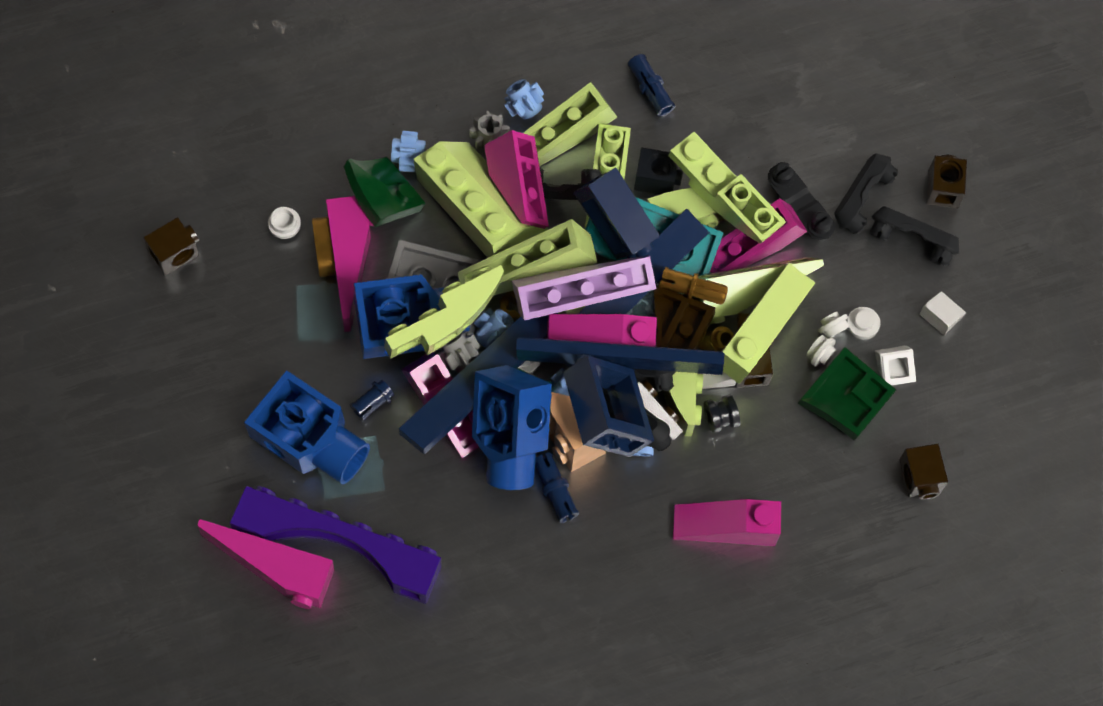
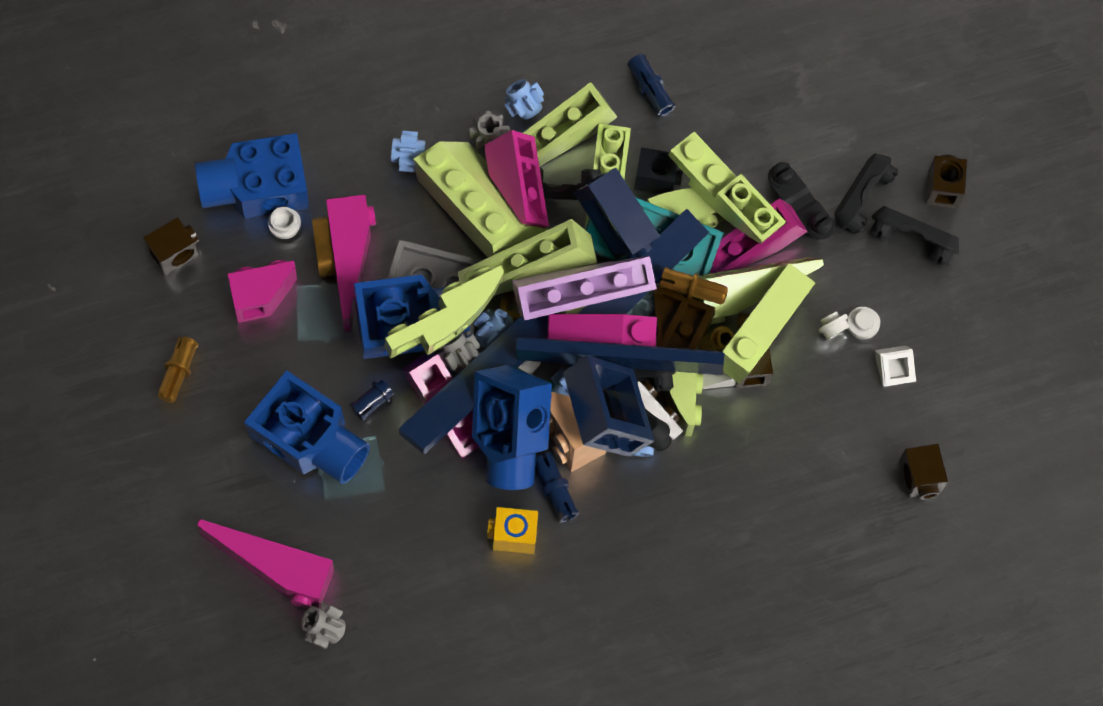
(177, 368): none -> pearl gold axle
(255, 177): none -> blue brick
(261, 289): none -> dark pink slope
(323, 625): none -> light grey gear
(382, 190): dark green plate -> none
(406, 568): dark purple arch -> none
(513, 530): none -> yellow brick
(721, 413): black wheel -> none
(729, 522): dark pink slope -> none
(822, 351): white plate -> none
(848, 394): dark green plate -> none
(942, 313): white slope -> none

